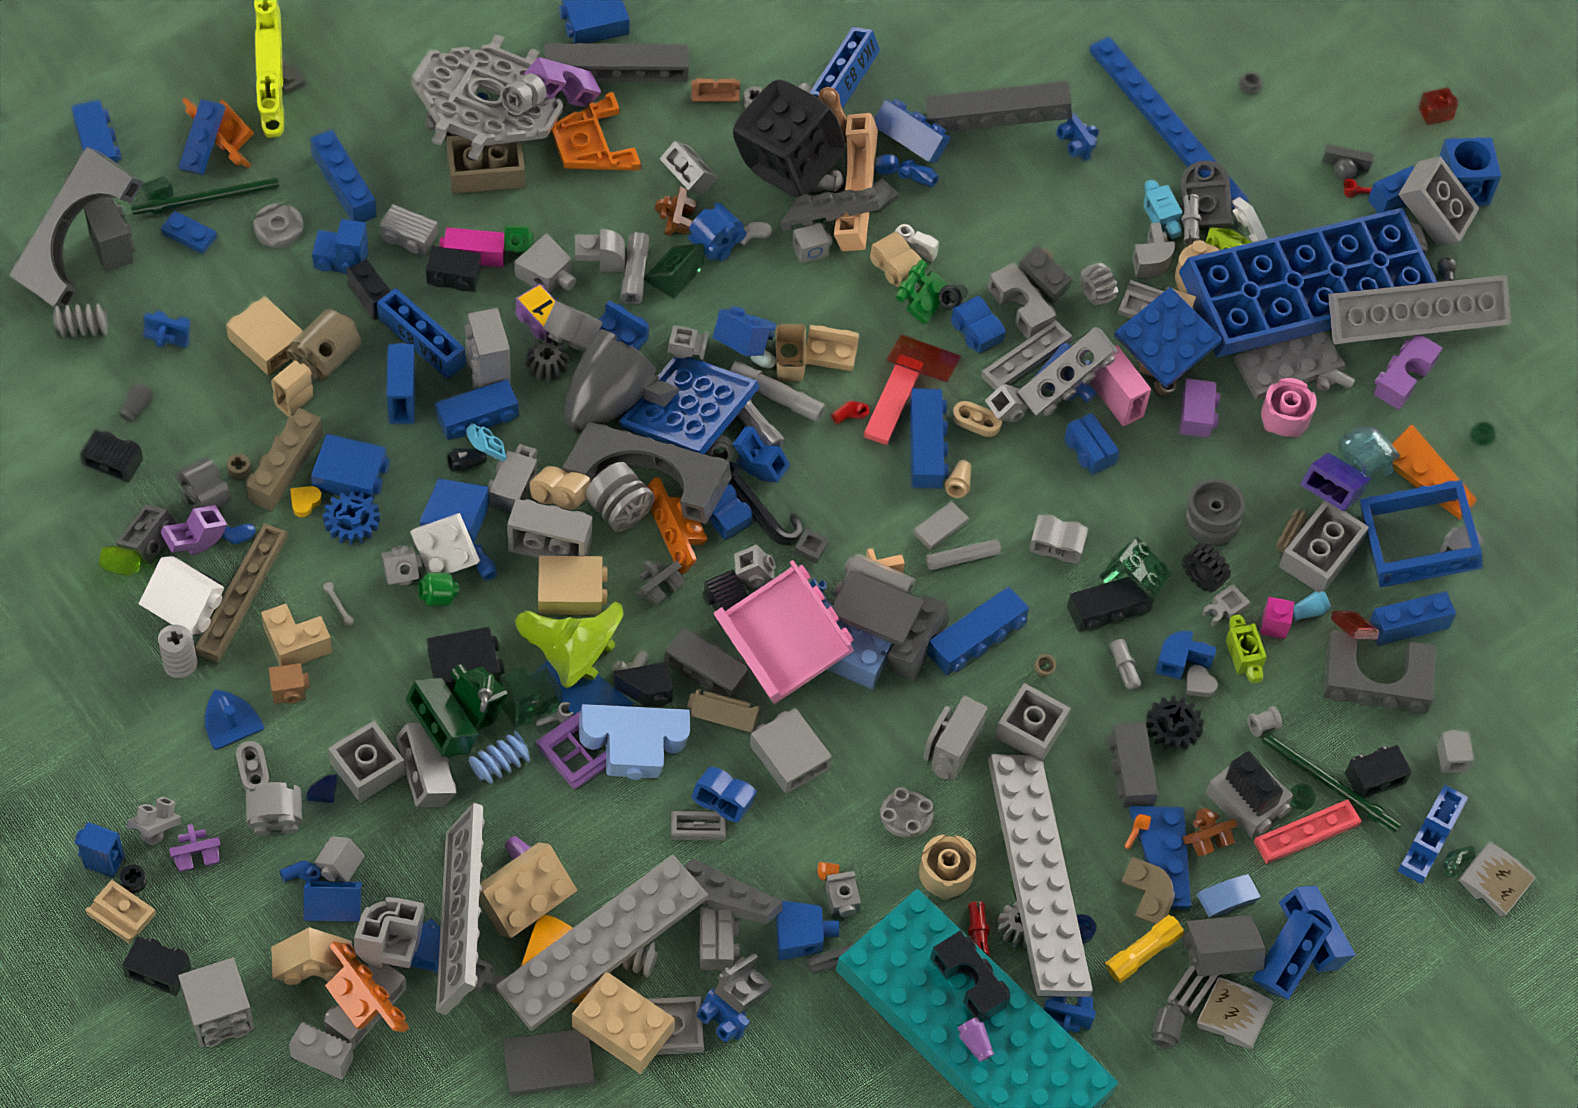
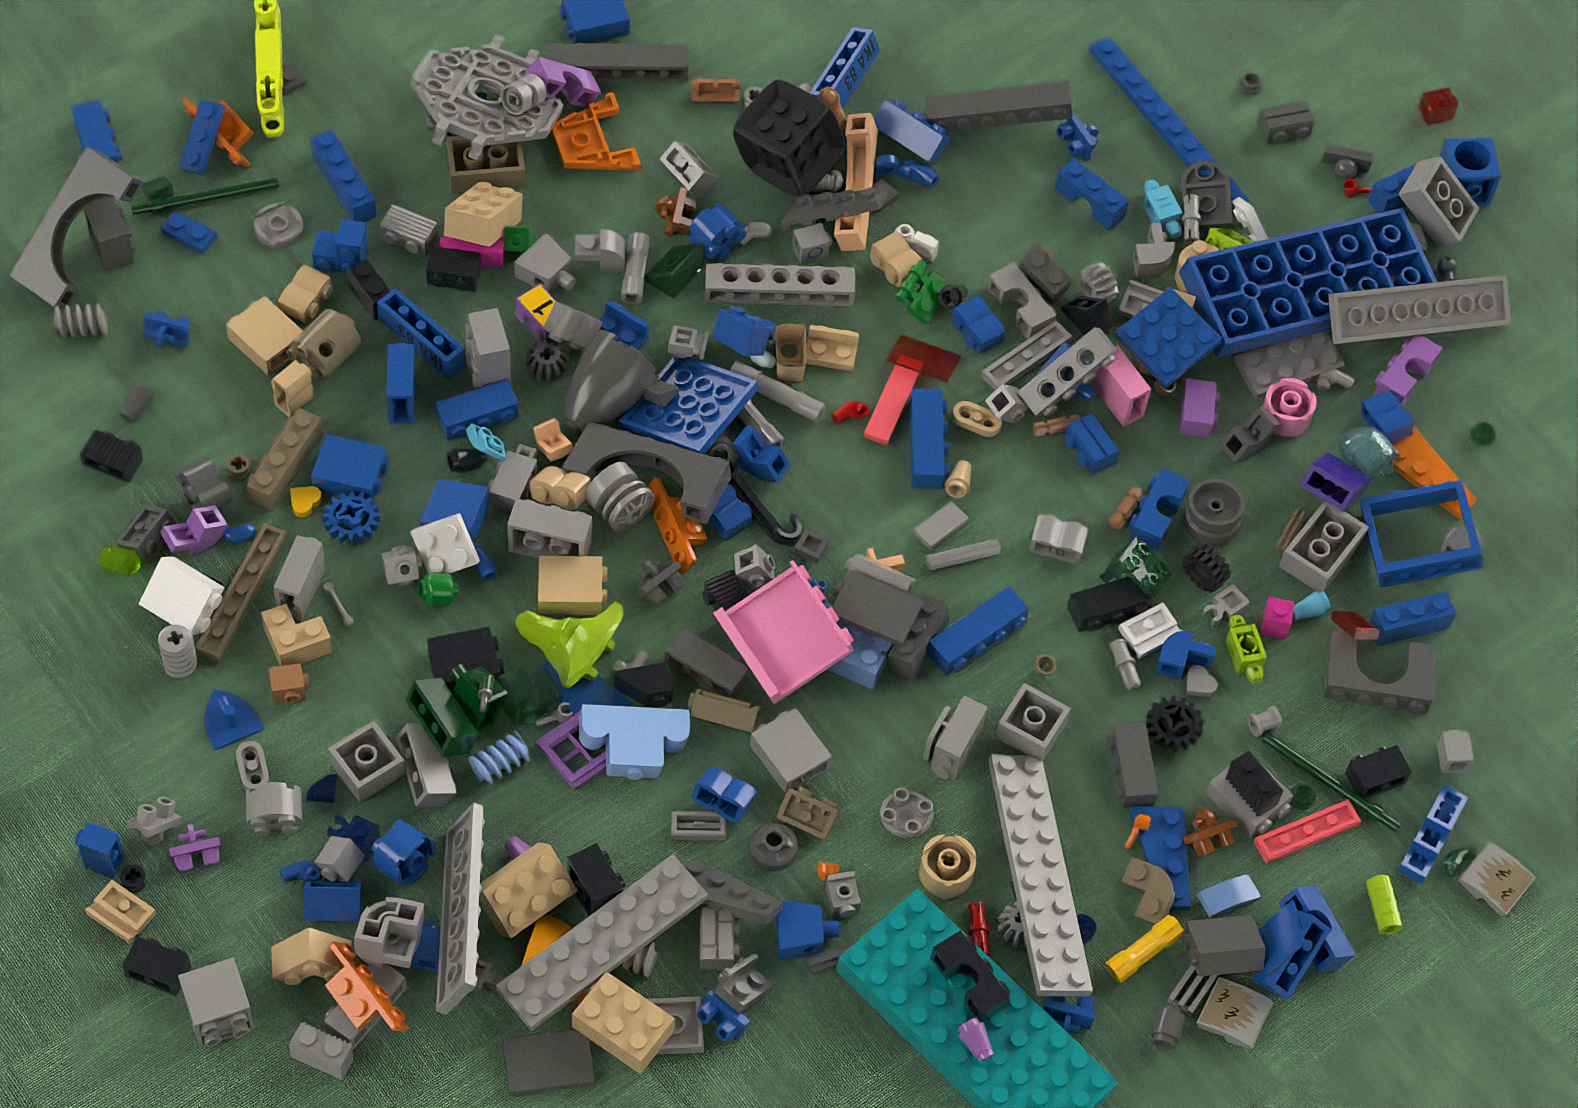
(300, 576): none -> light grey brick
(305, 294): none -> tan brick
(360, 831): none -> clear blue brick
(403, 853): none -> blue brick
(483, 214): none -> tan brick
(551, 440): none -> light nougat bracket
(594, 878): none -> black brick
(771, 857): none -> dark grey piece
(779, 284): none -> light grey brick
(808, 813): none -> dark tan bracket
(1053, 425): none -> medium nougat axle
(1089, 313): none -> black slope
(1106, 202): none -> blue arch
(1126, 508): none -> medium nougat axle
(1149, 630): none -> white plate
(1166, 492): none -> blue arch
(1250, 439): none -> dark grey brick
(1281, 937): none -> blue window
(1285, 122): none -> dark grey brick
(1384, 904): none -> lime axle
(1387, 415): none -> blue brick

